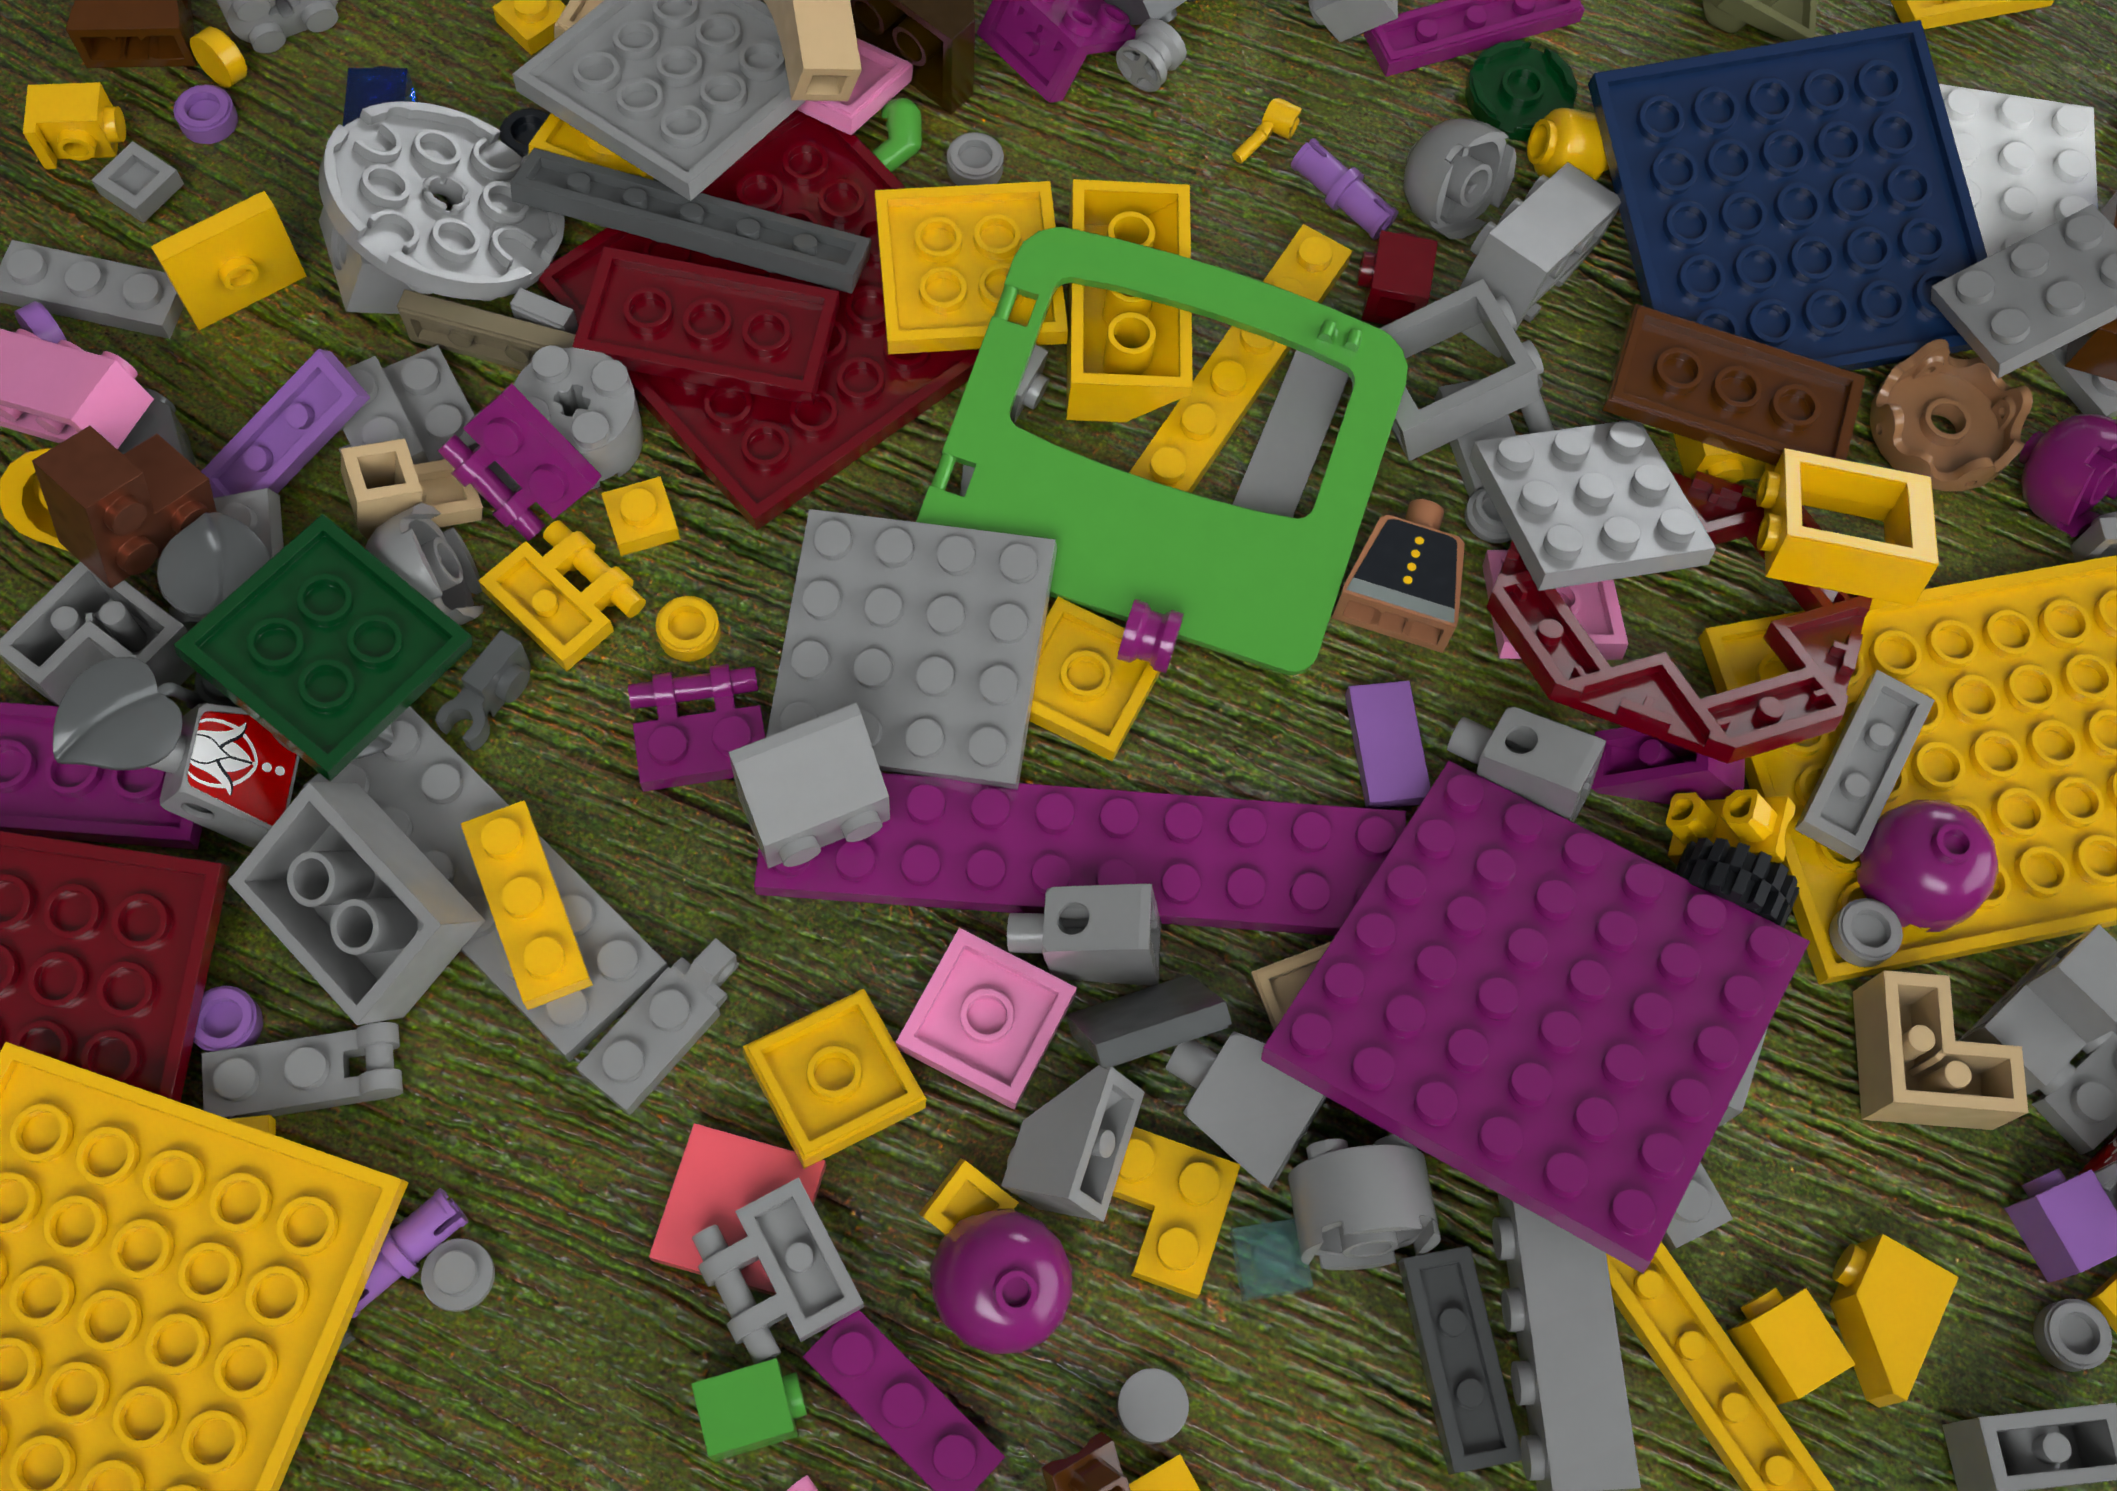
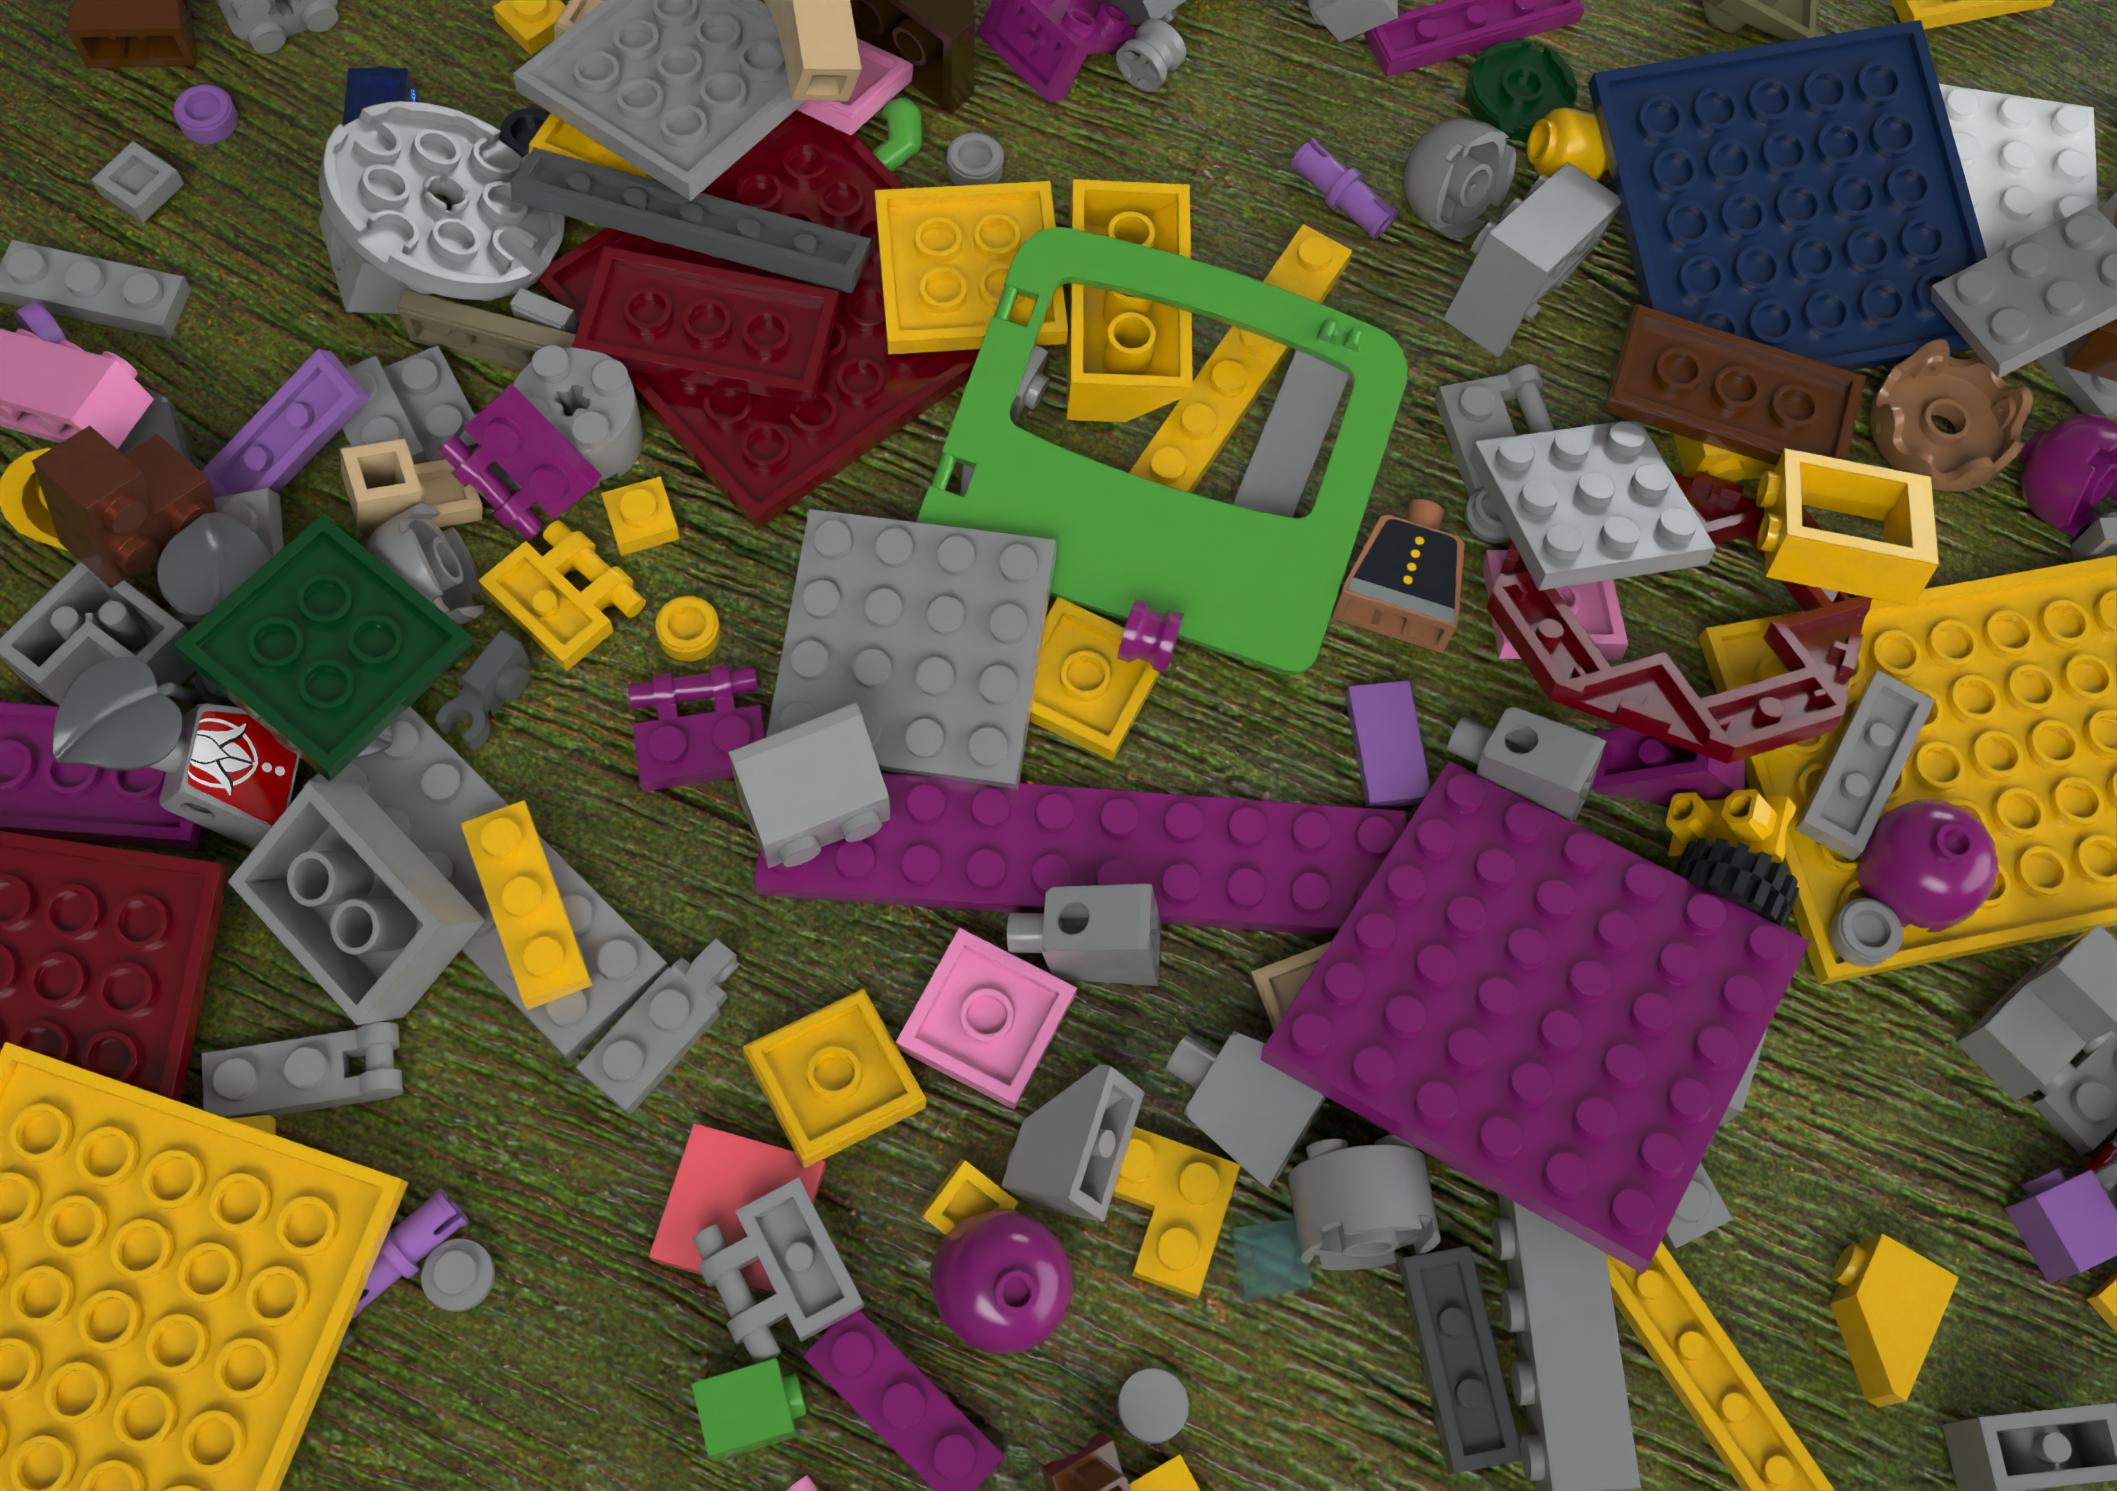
(72, 122): yellow brick -> none
(218, 56): yellow tile -> none
(227, 1020): medium lavender tile -> none
(230, 260): yellow plate -> none
(1148, 1021): dark grey tile -> none
(1279, 118): yellow hand -> none
(1396, 276): dark red brick -> none
(1478, 403): light grey window -> none
(1789, 1344): yellow brick -> none
(1916, 1068): tan brick -> none
(2072, 1335): light grey tile -> none

